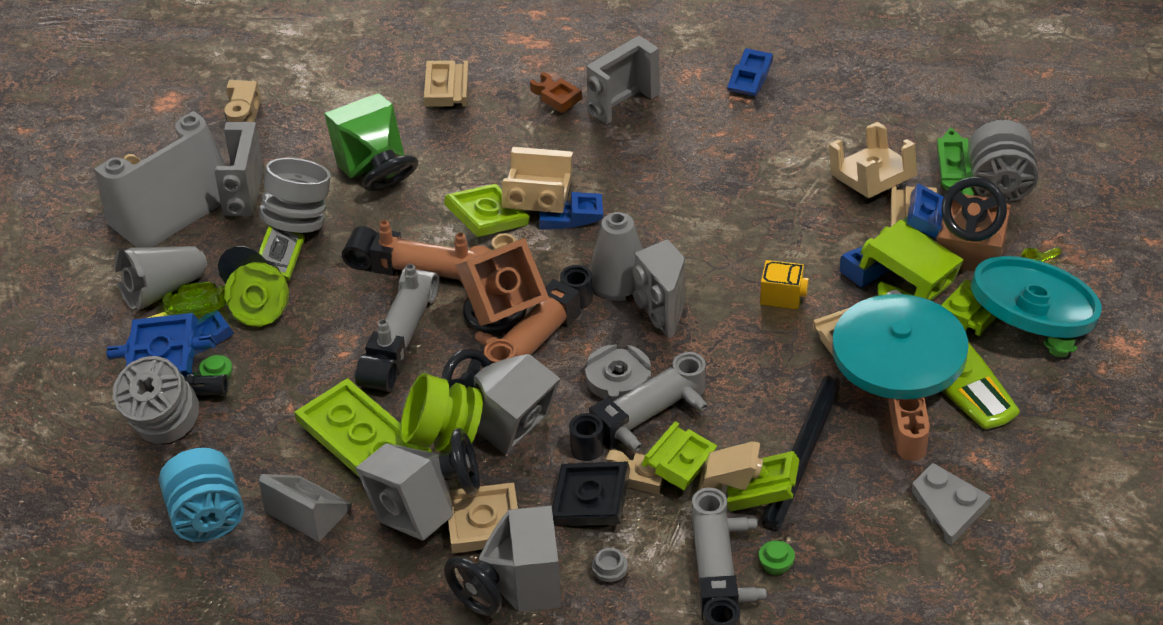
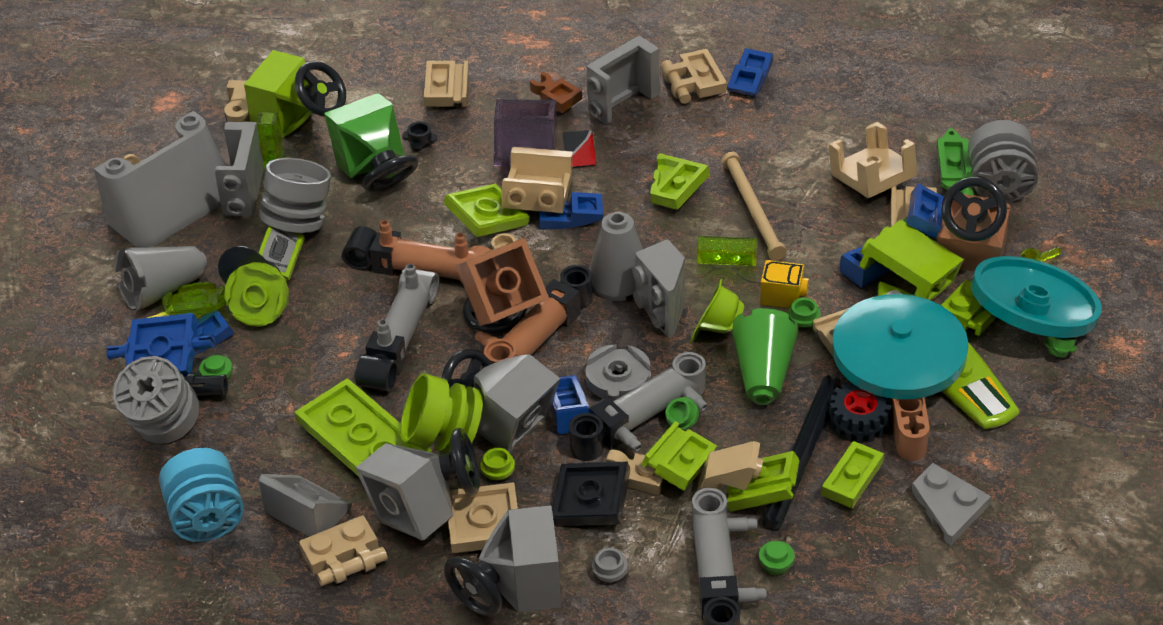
(269, 137): none -> clear neon green piece
(290, 89): none -> lime piece
(342, 543): none -> tan plate
(419, 135): none -> black plate
(497, 464): none -> lime plate
(524, 125): none -> clear purple slope
(568, 403): none -> blue slope
(582, 146): none -> sticker
(676, 180): none -> lime wing
(682, 411): none -> bright green plate
(701, 72): none -> tan plate
(720, 313): none -> lime piece
(727, 250): none -> clear neon green piece
(764, 351): none -> bright green cone
(776, 249): none -> tan bar
(804, 312): none -> bright green plate
(852, 474): none -> lime plate
(858, 413): none -> black wheel

